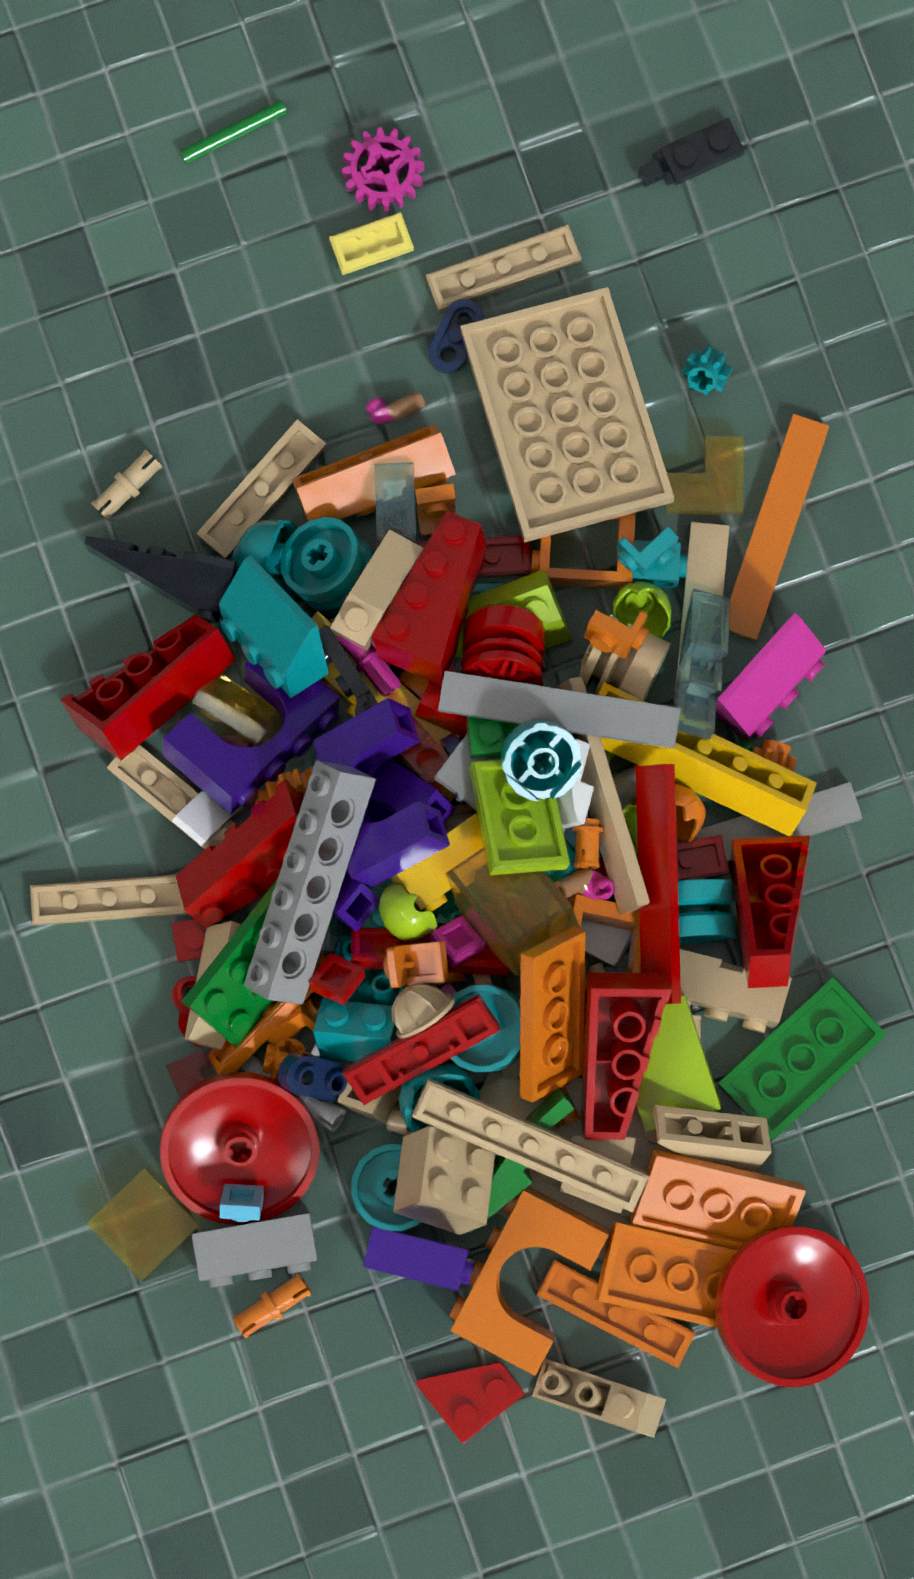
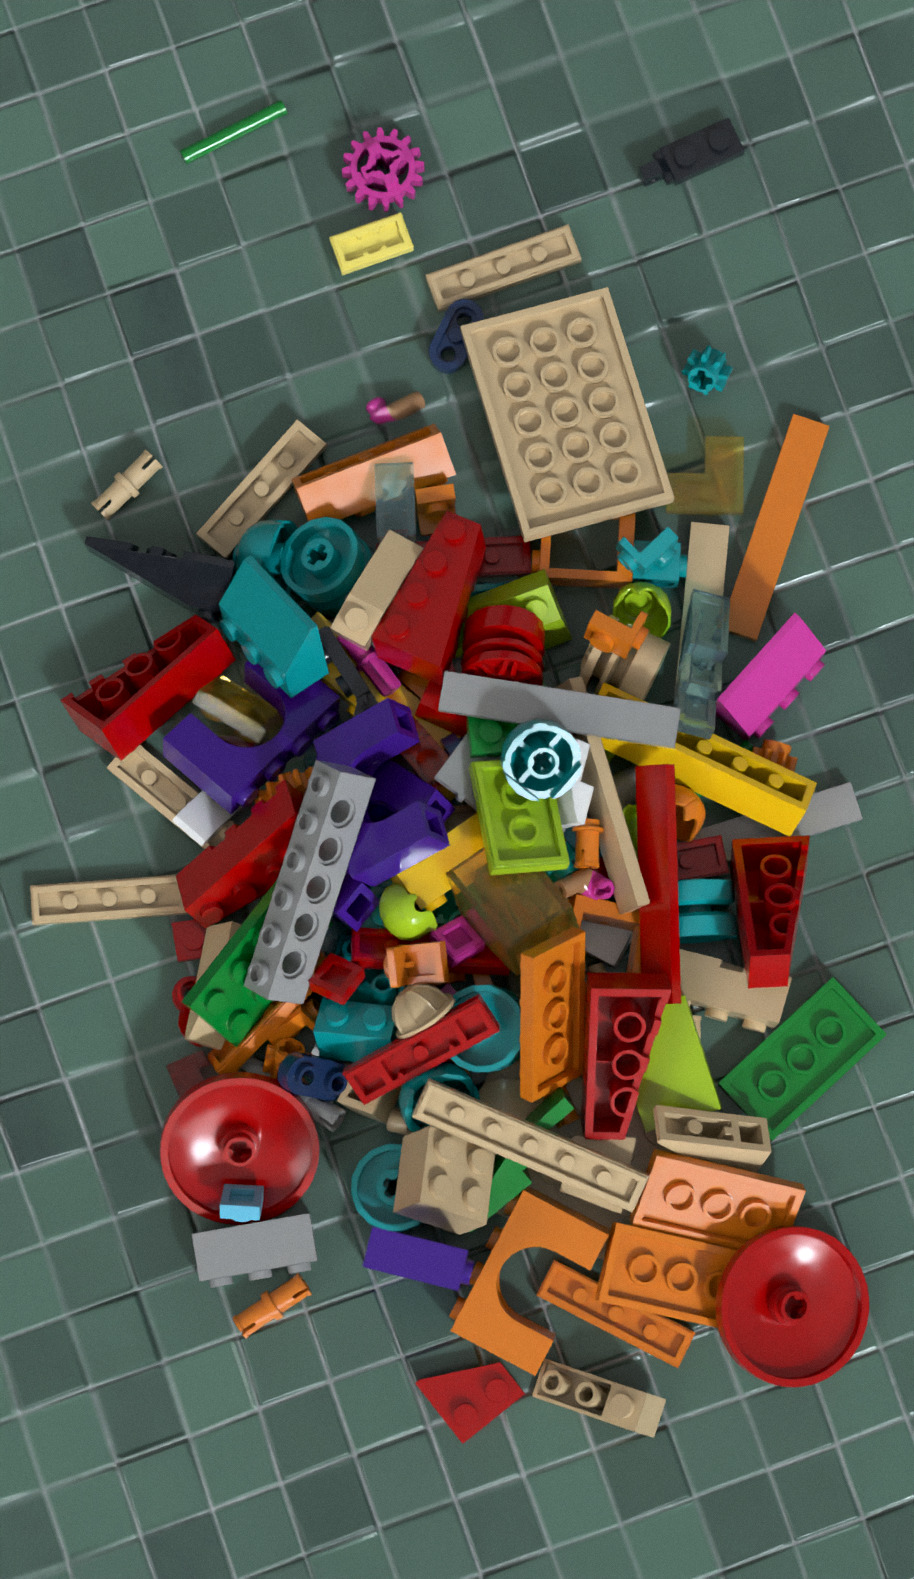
(143, 1224): clear yellow plate -> none

